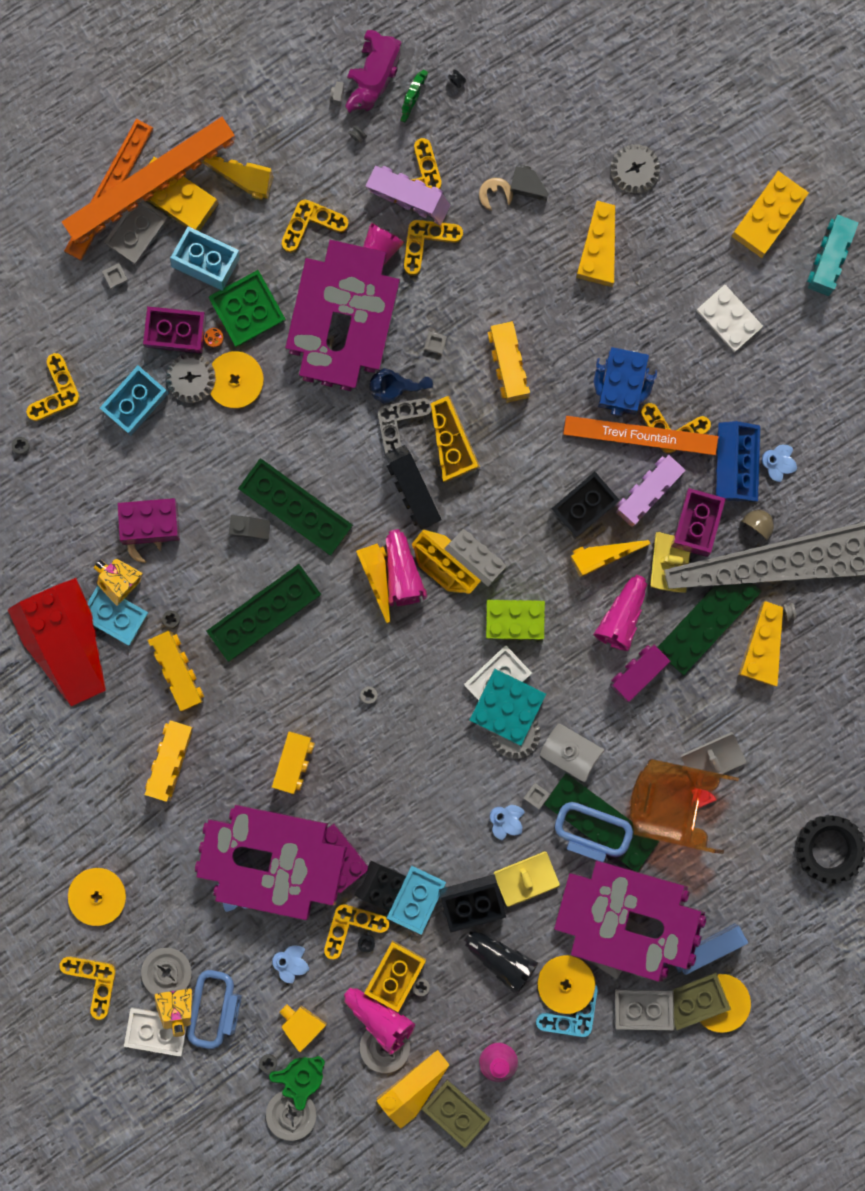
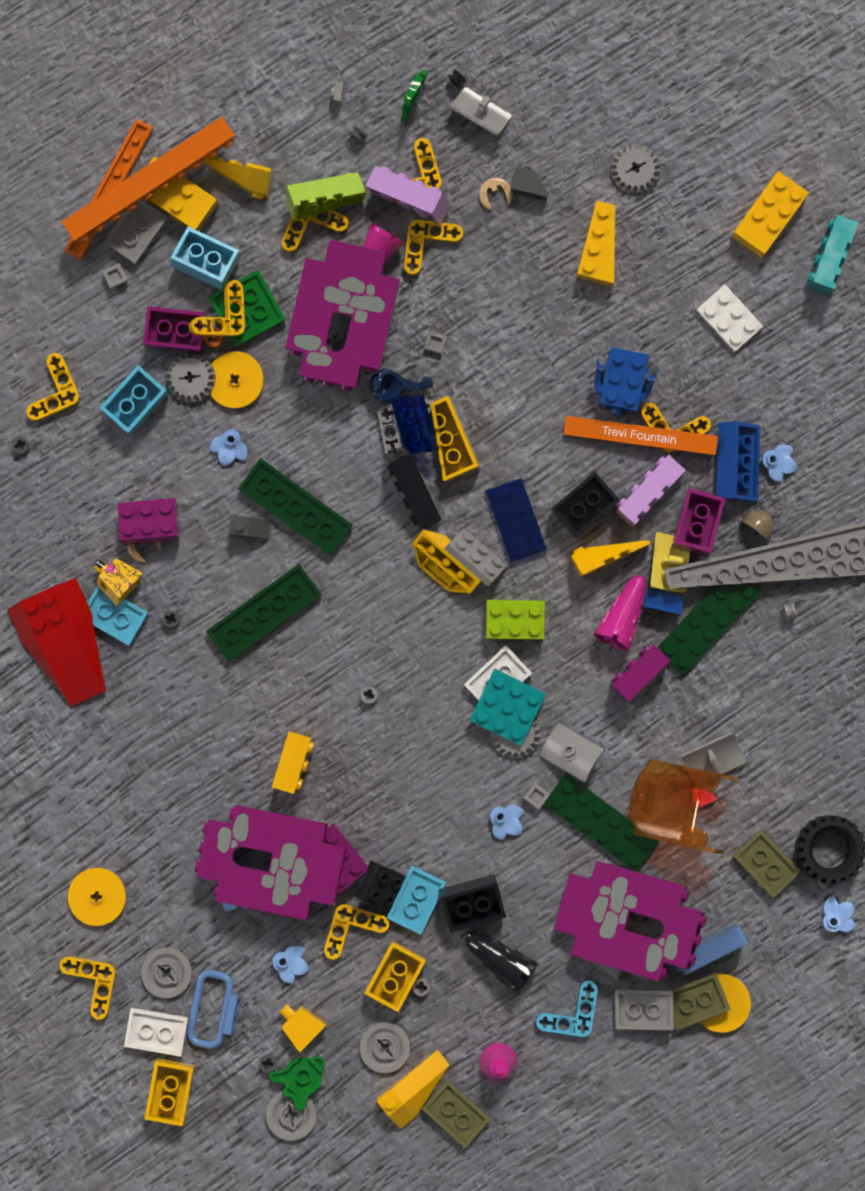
(169, 761): yellow wedge -> none
(169, 1092): none -> yellow brick
(174, 1010): yellow torso -> none
(176, 670): yellow wedge -> none
(226, 322): none -> yellow beam
(229, 450): none -> light blue plate
(323, 195): none -> lime wedge
(364, 949): black bush -> none
(375, 569): yellow wedge -> none
(377, 71): magenta animal -> none
(381, 1021): dark pink cone -> none
(403, 577): dark pink cone -> none
(414, 423): none -> clear blue plate
(481, 110): none -> light grey shield
(509, 362): yellow wedge -> none
(516, 520): none -> clear blue plate
(526, 879): light yellow shield -> none
(579, 976): yellow piece -> none
(587, 847): medium blue bar -> none
(663, 602): none -> blue panel
(763, 649): yellow wedge -> none
(766, 863): none -> olive plate
(840, 914): none -> light blue plate

